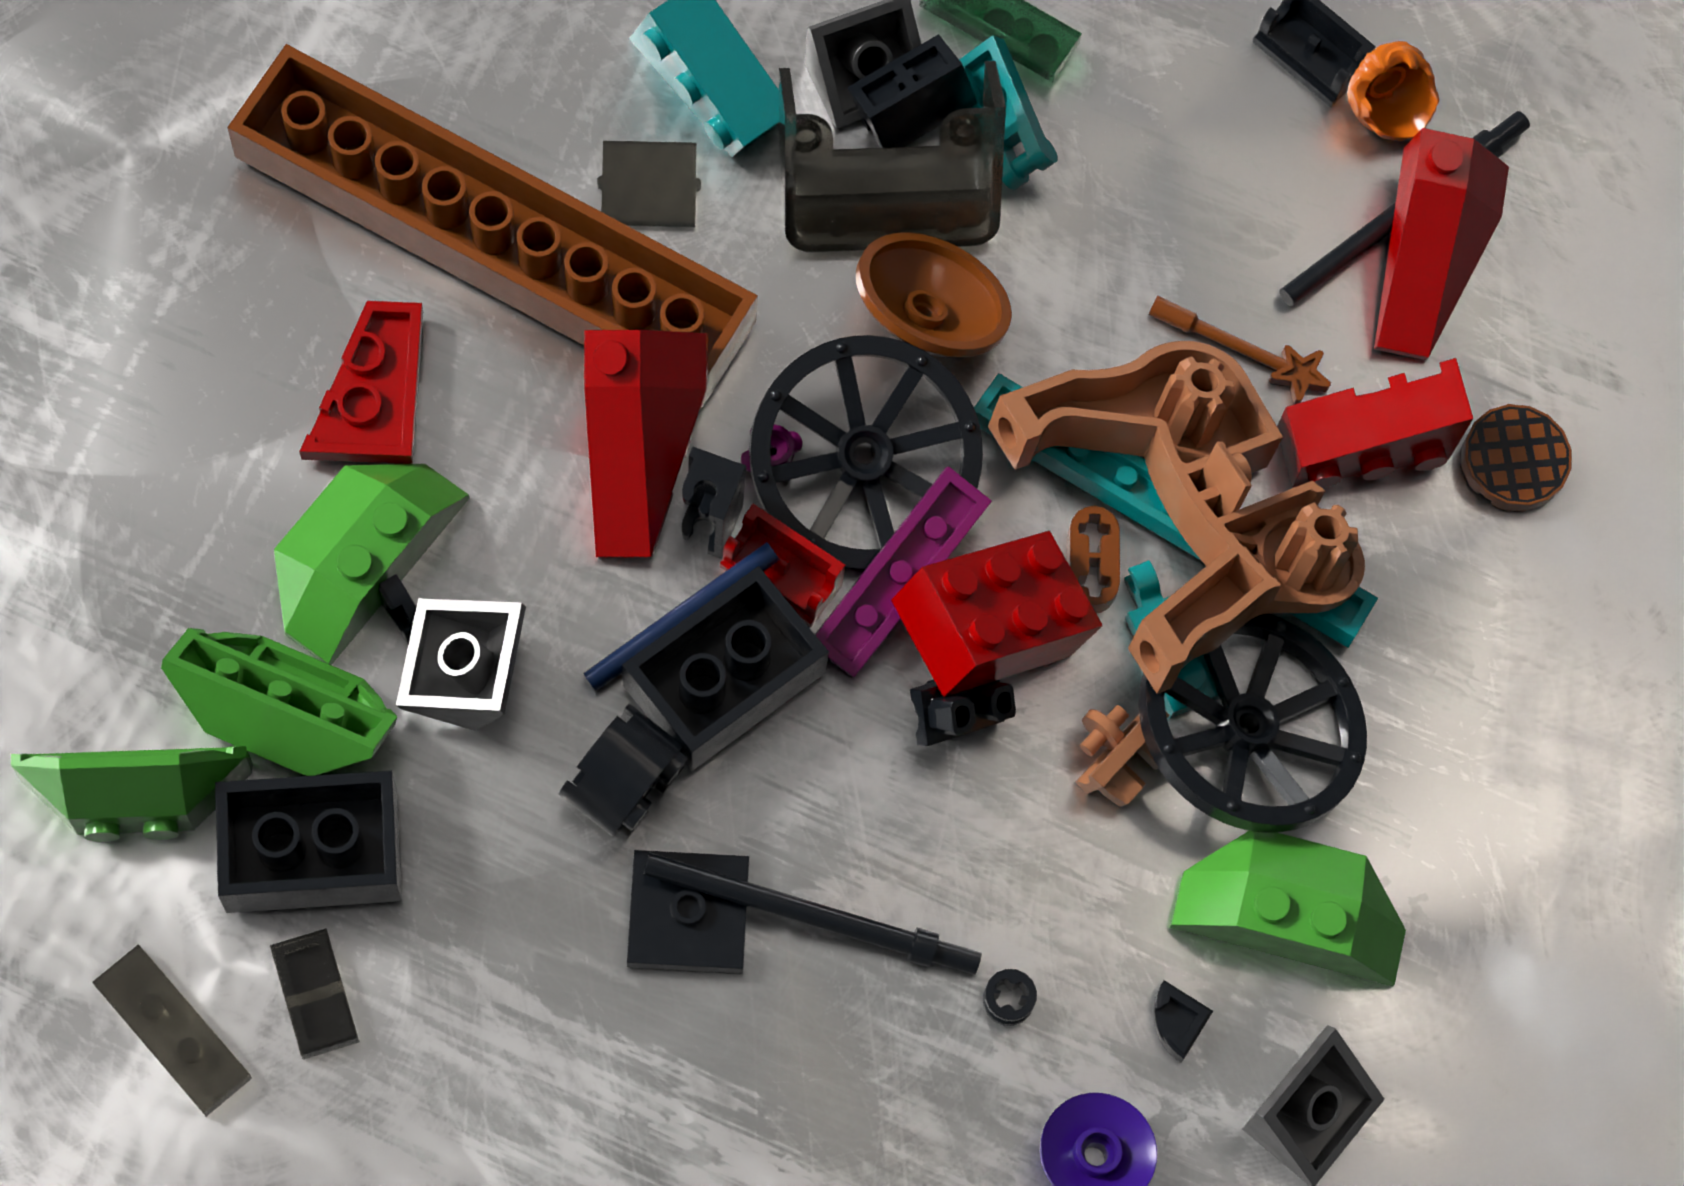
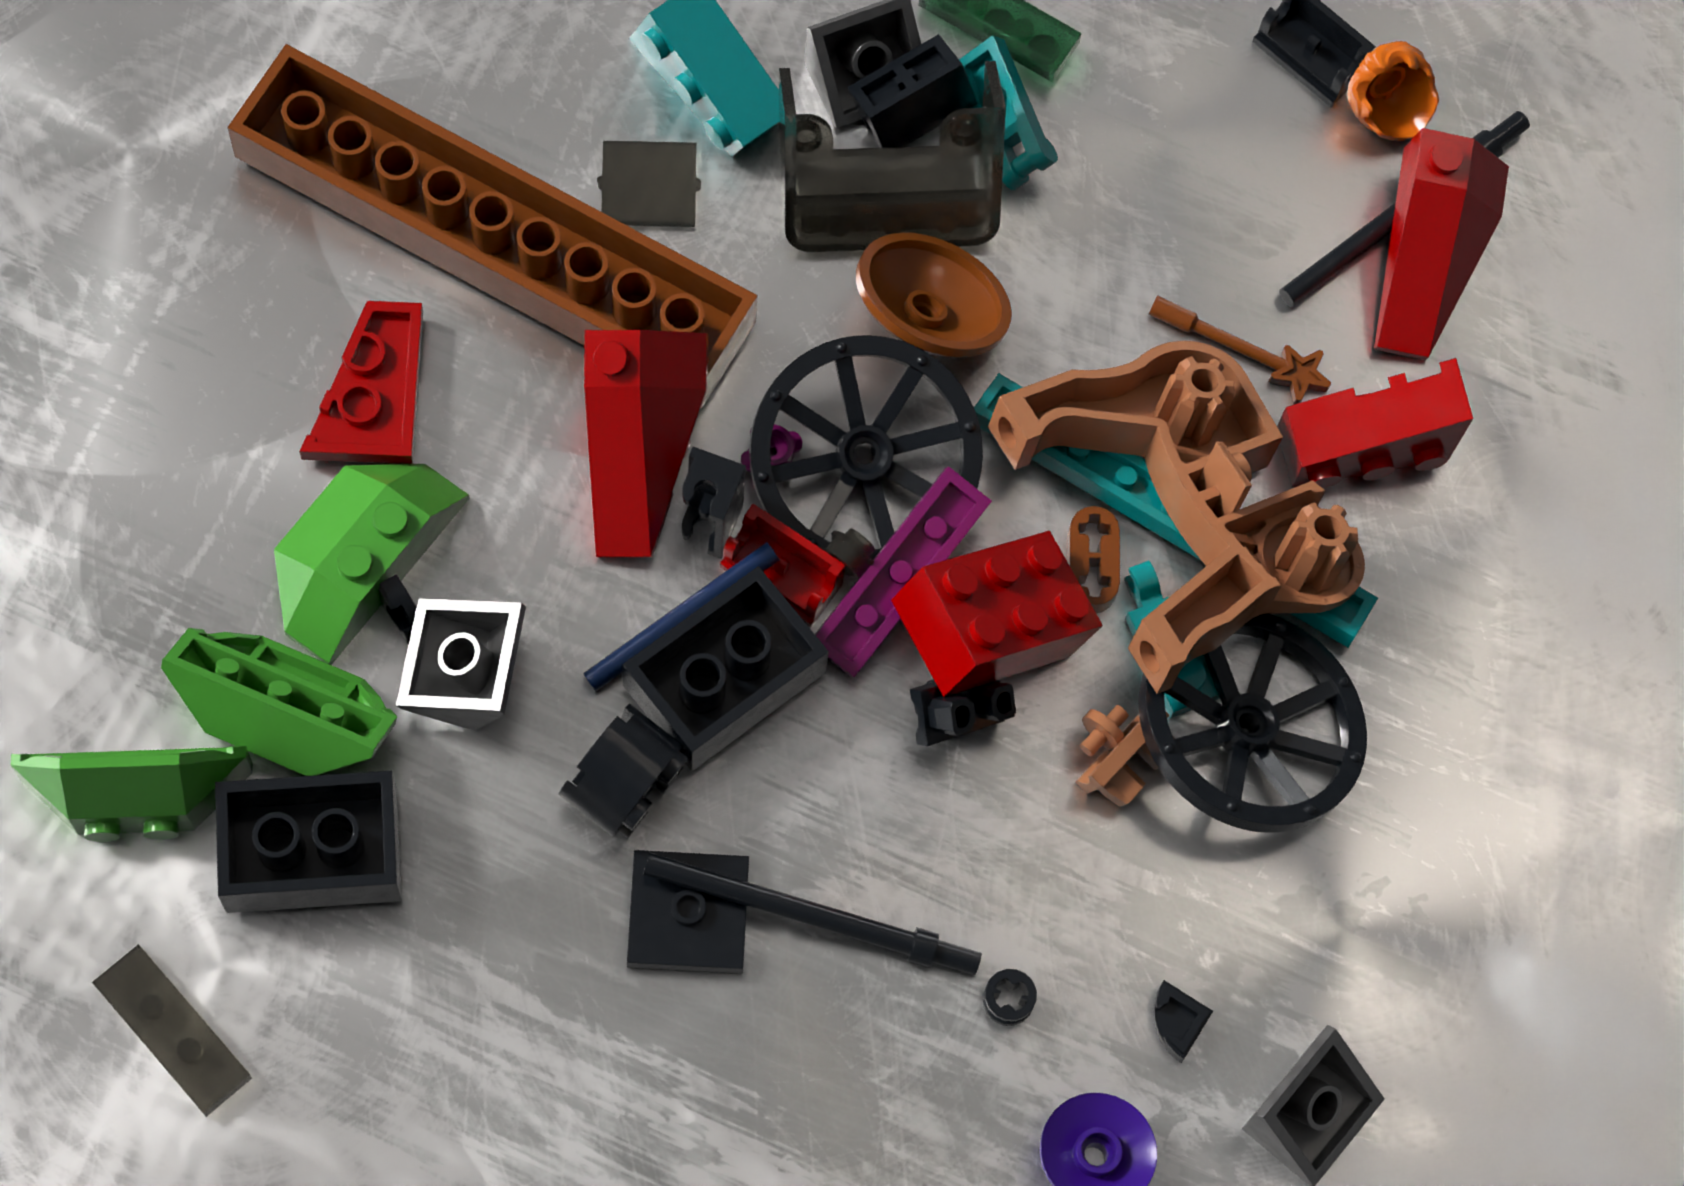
(314, 993): clear smoke tile -> none
(851, 550): none -> clear smoke plate
(1294, 904): bright green wedge -> none
(1516, 457): tile -> none

